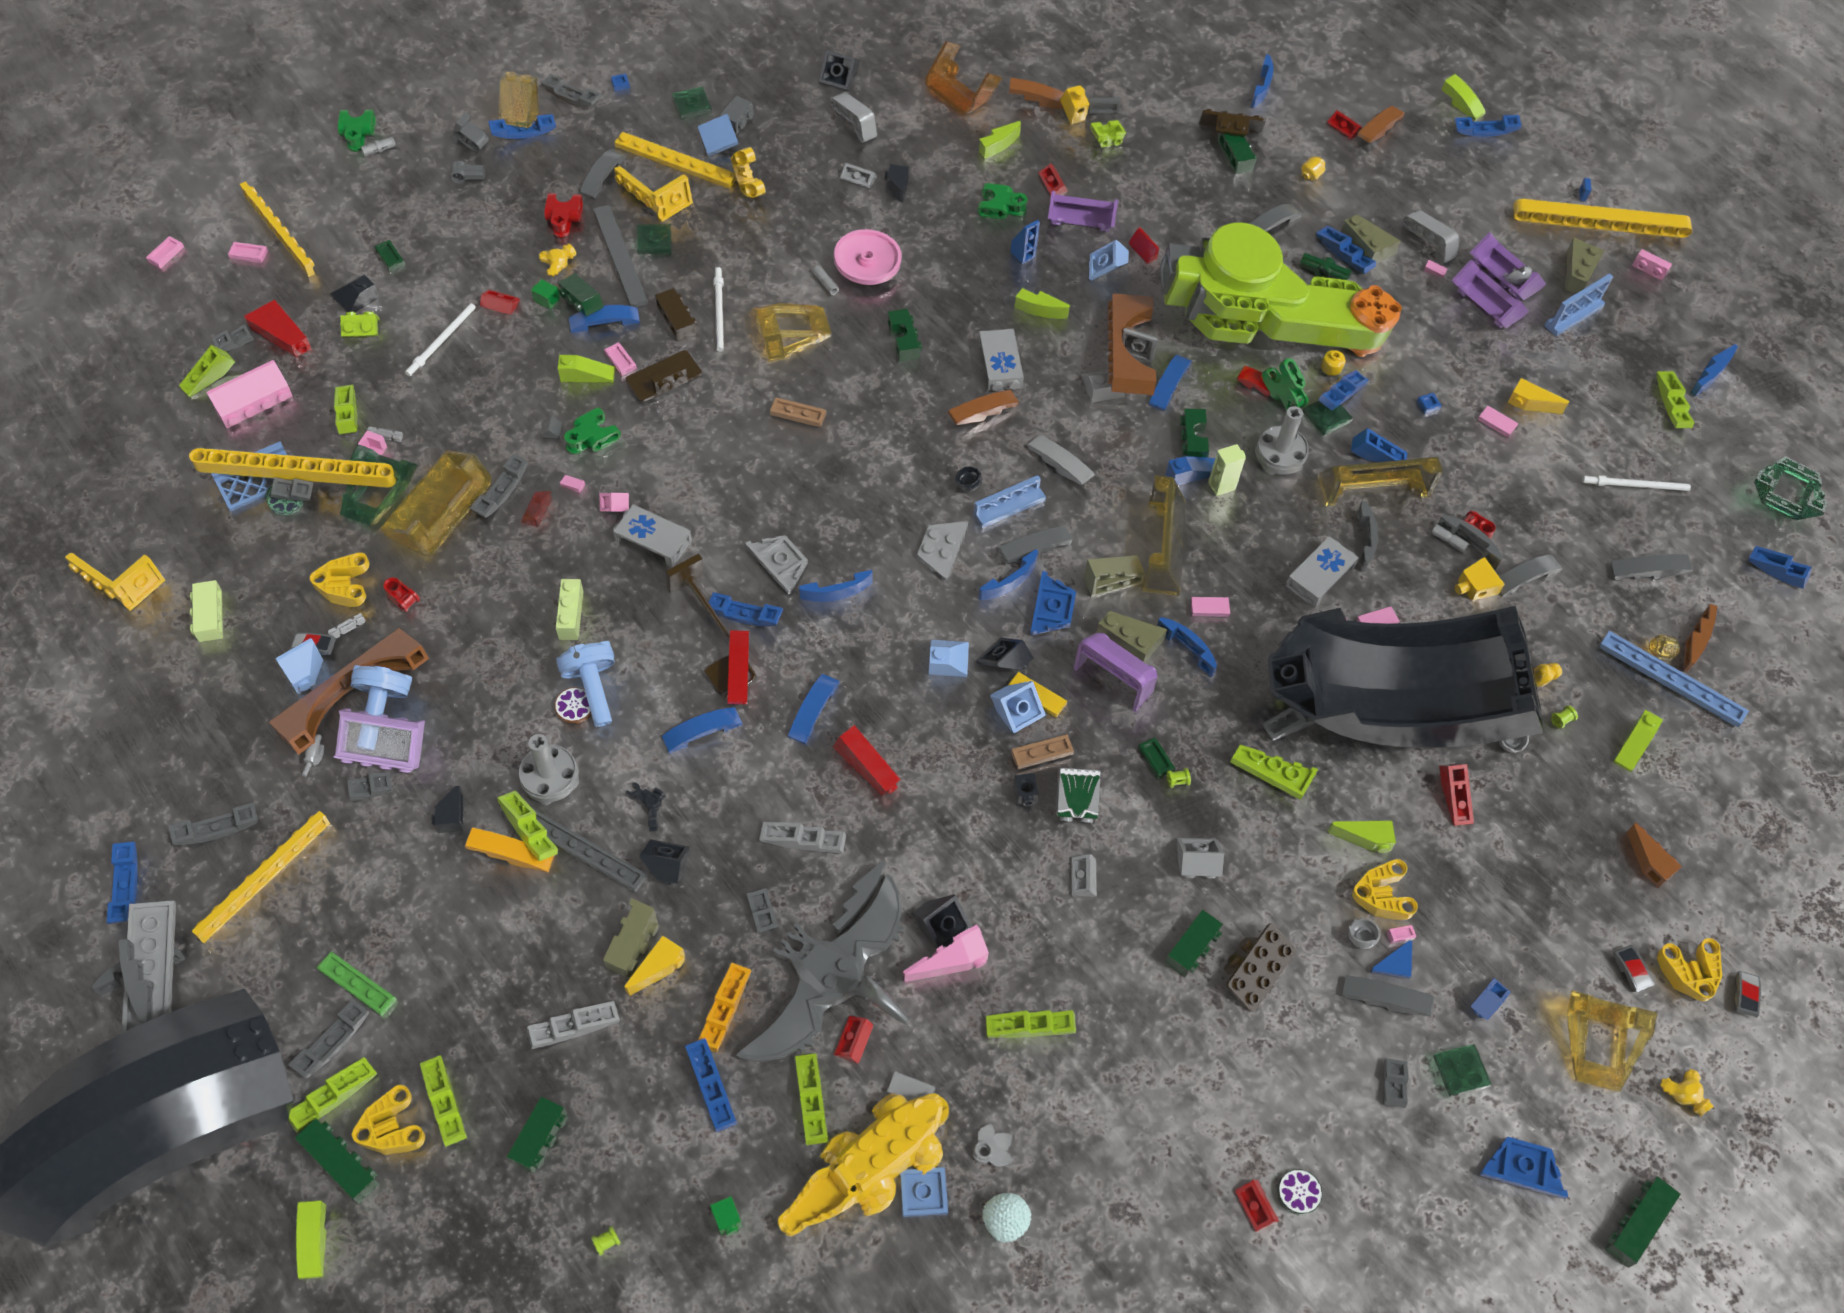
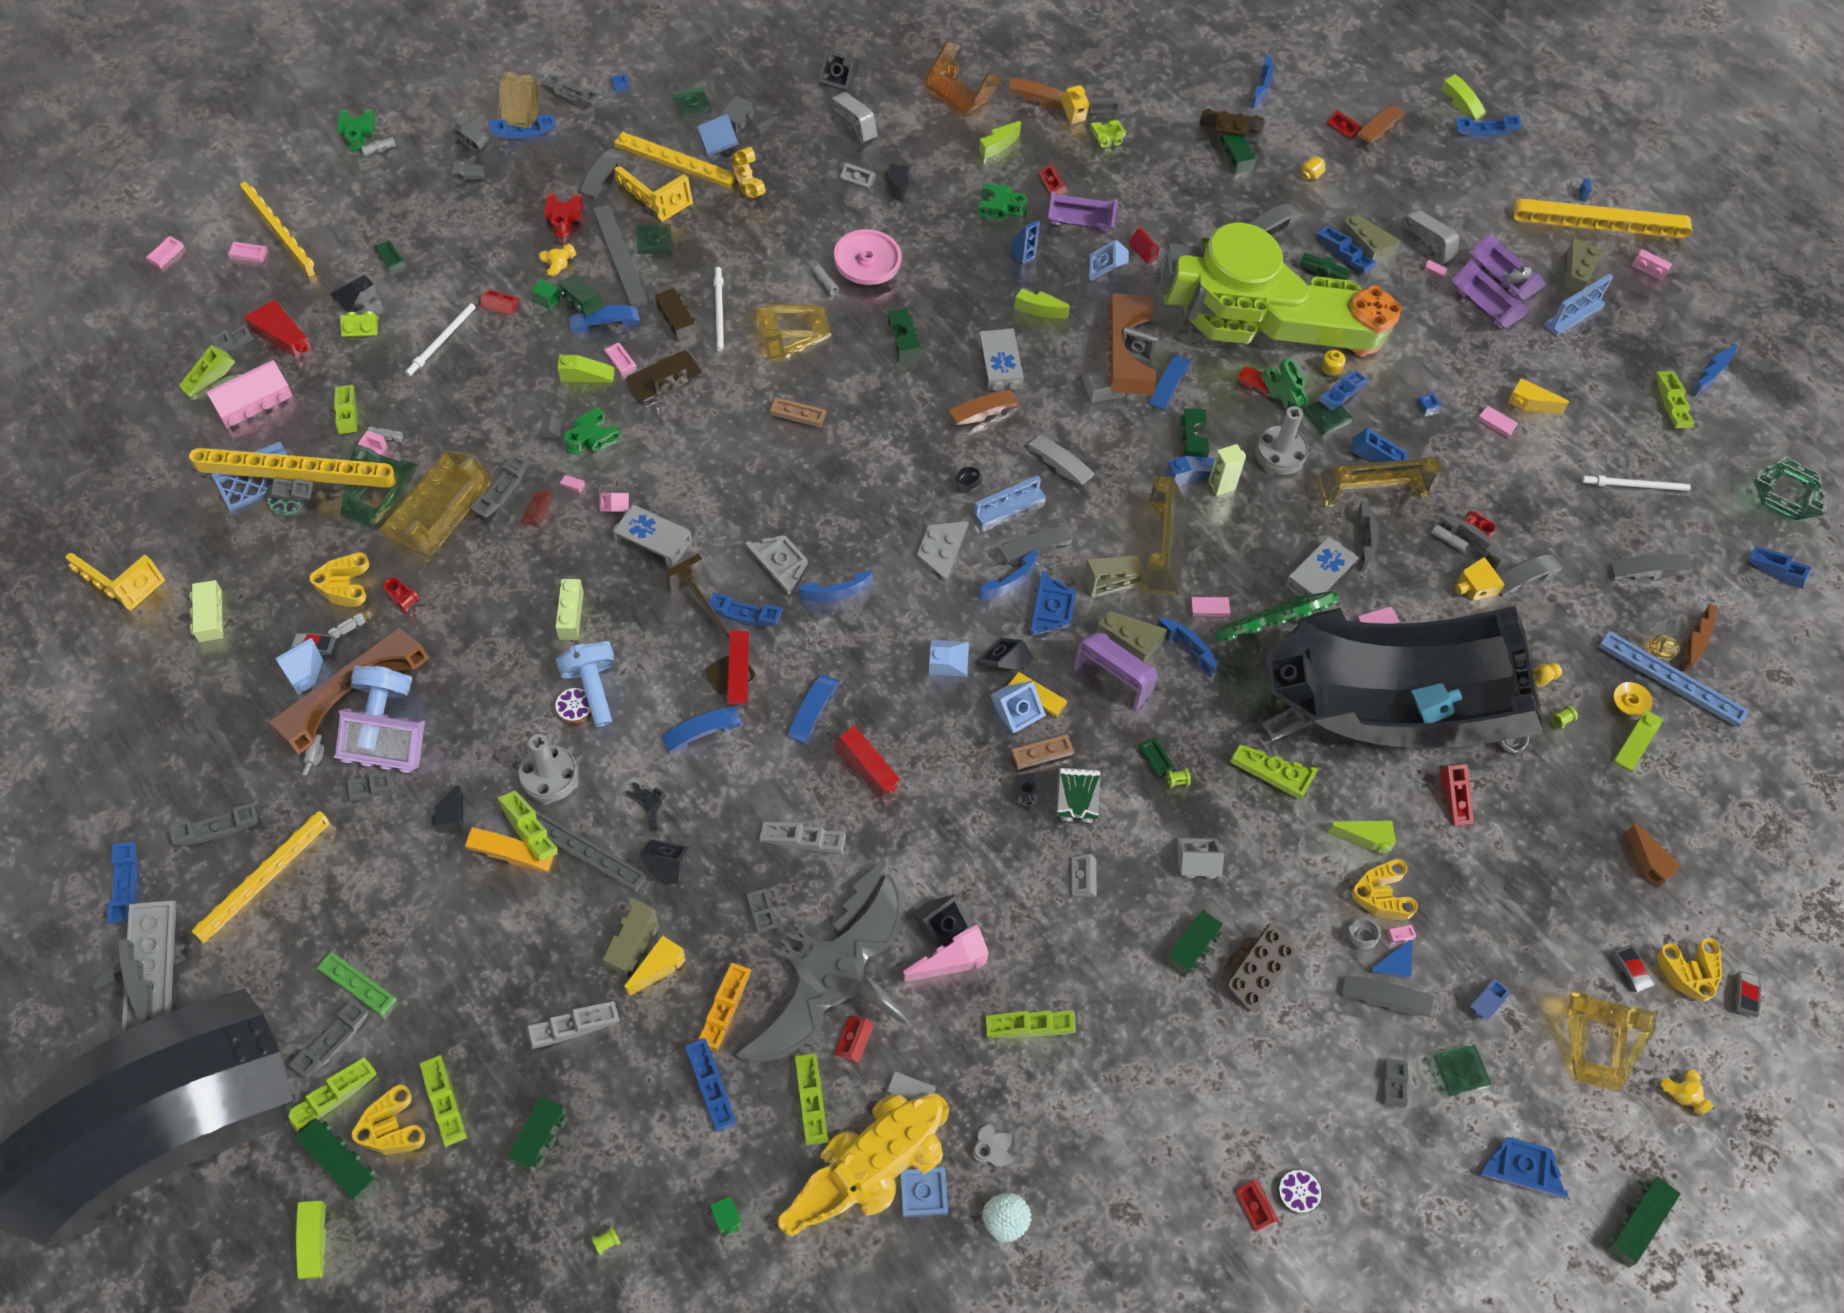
(1279, 614): none -> green plate
(1435, 702): none -> medium azure torso
(1634, 693): none -> yellow dish

